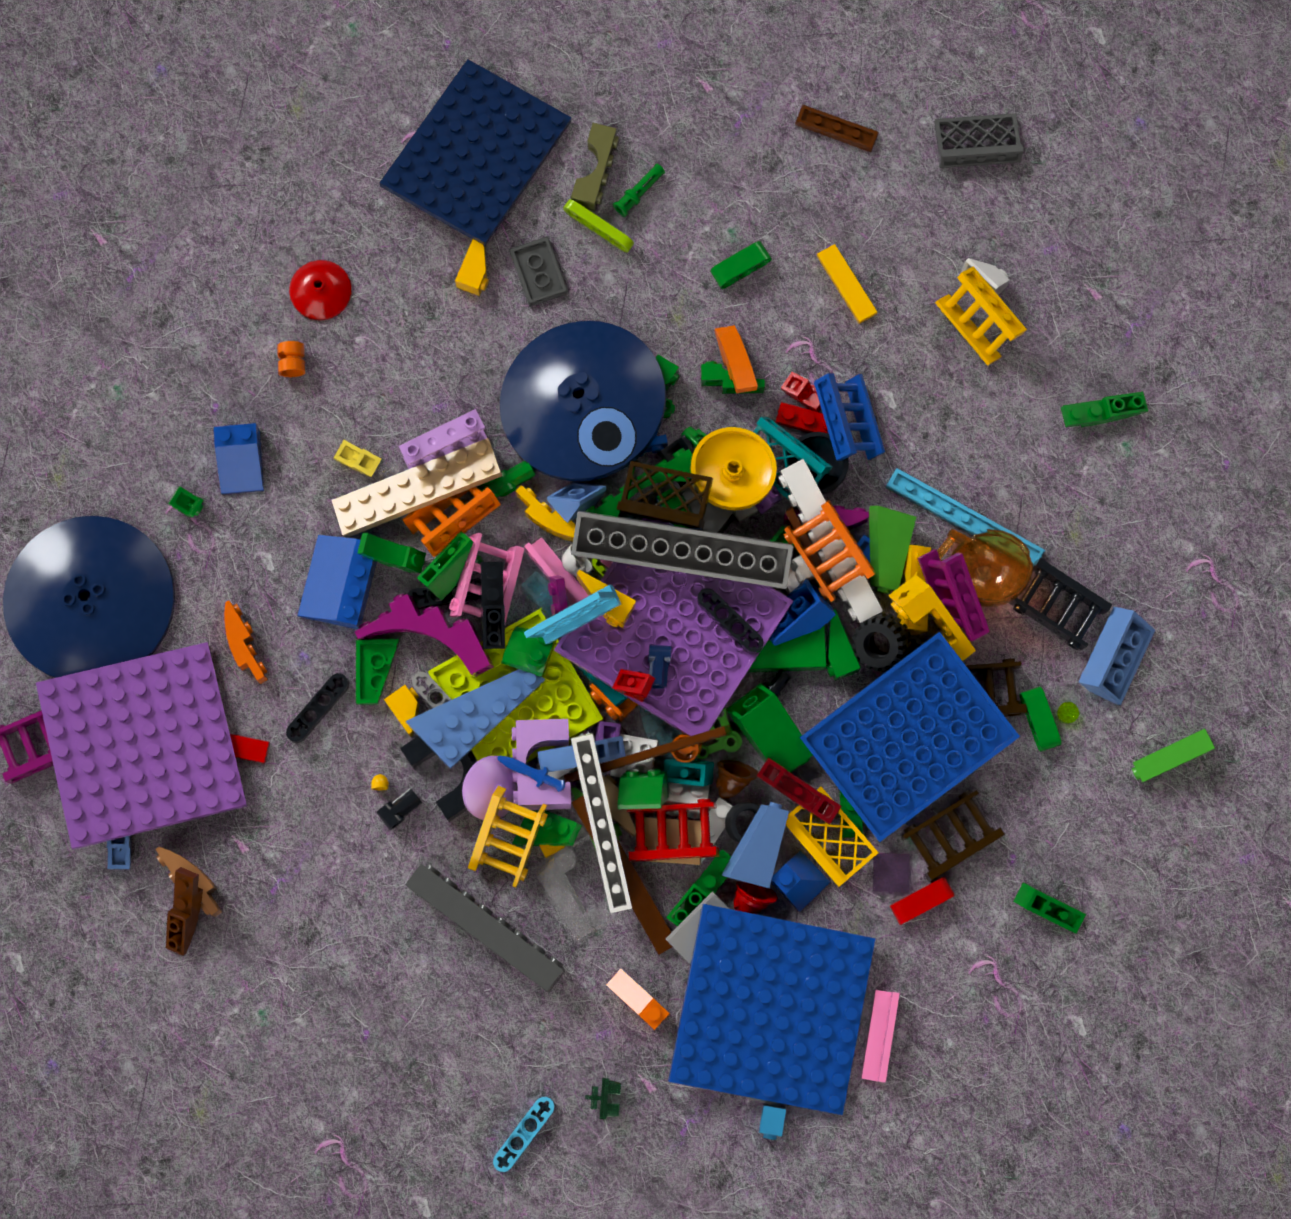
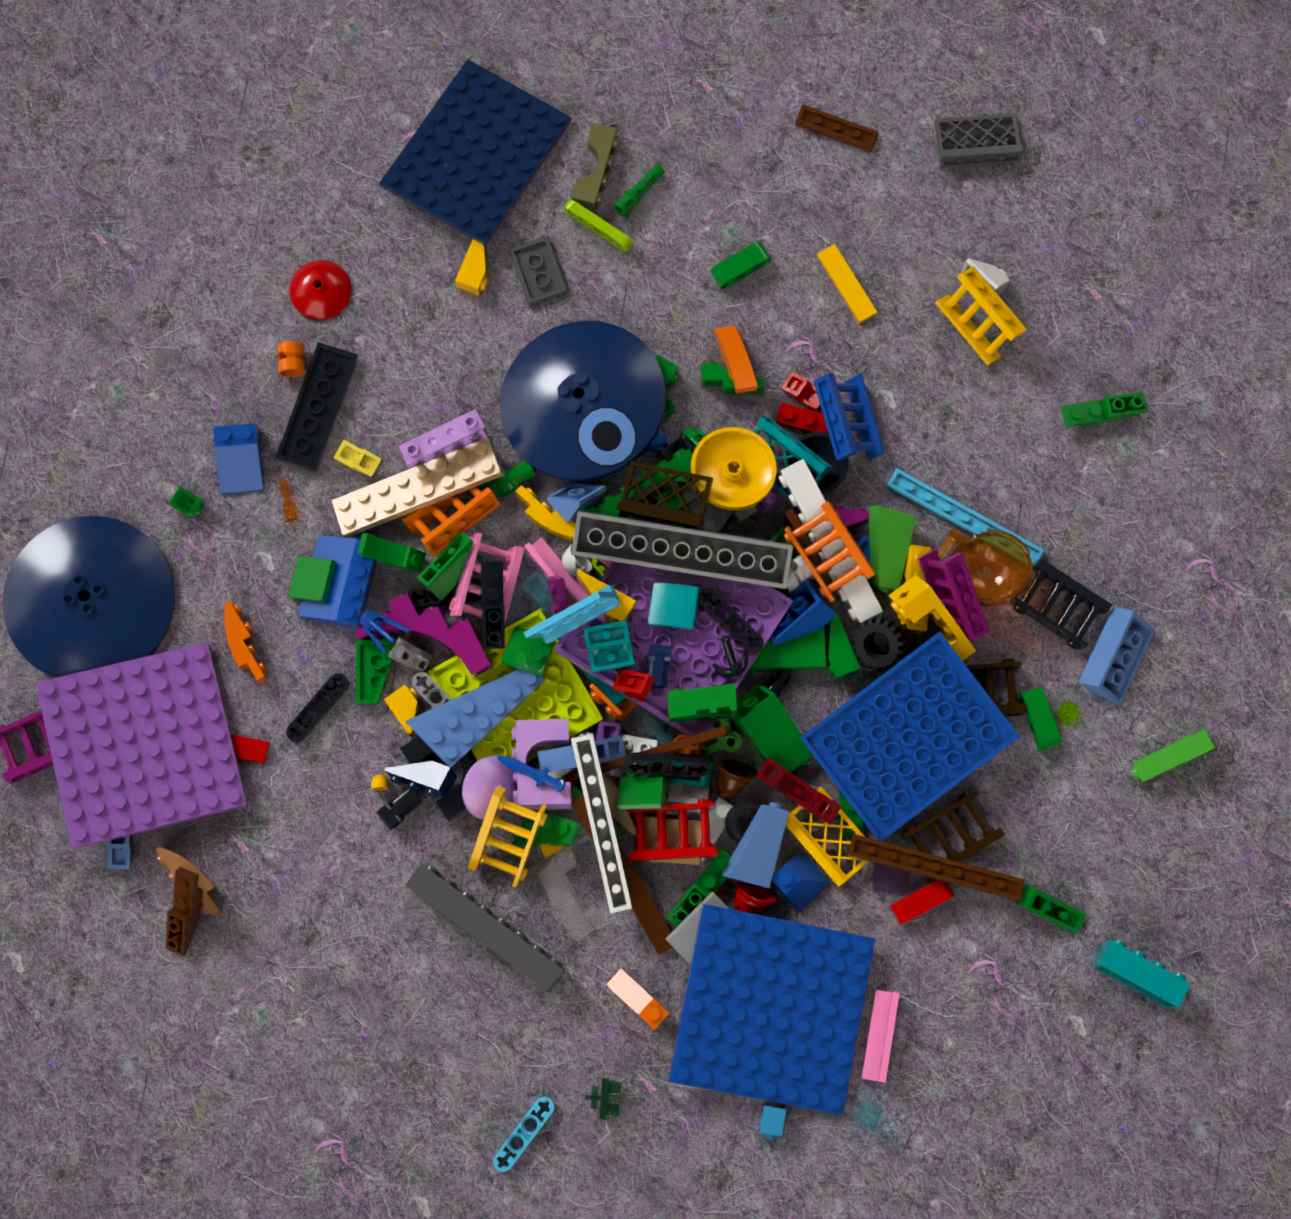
(289, 508): none -> clear orange piece
(312, 579): none -> green tile
(316, 406): none -> black plate
(373, 623): none -> blue plant
(410, 655): none -> light grey hips
(425, 776): none -> slope
(609, 646): none -> teal slope
(667, 767): none -> black beam
(673, 606): none -> teal slope
(702, 703): none -> green wedge
(735, 668): none -> black piece
(867, 1115): none -> clear light blue brick
(936, 867): none -> reddish brown tile
(1140, 974): none -> teal brick

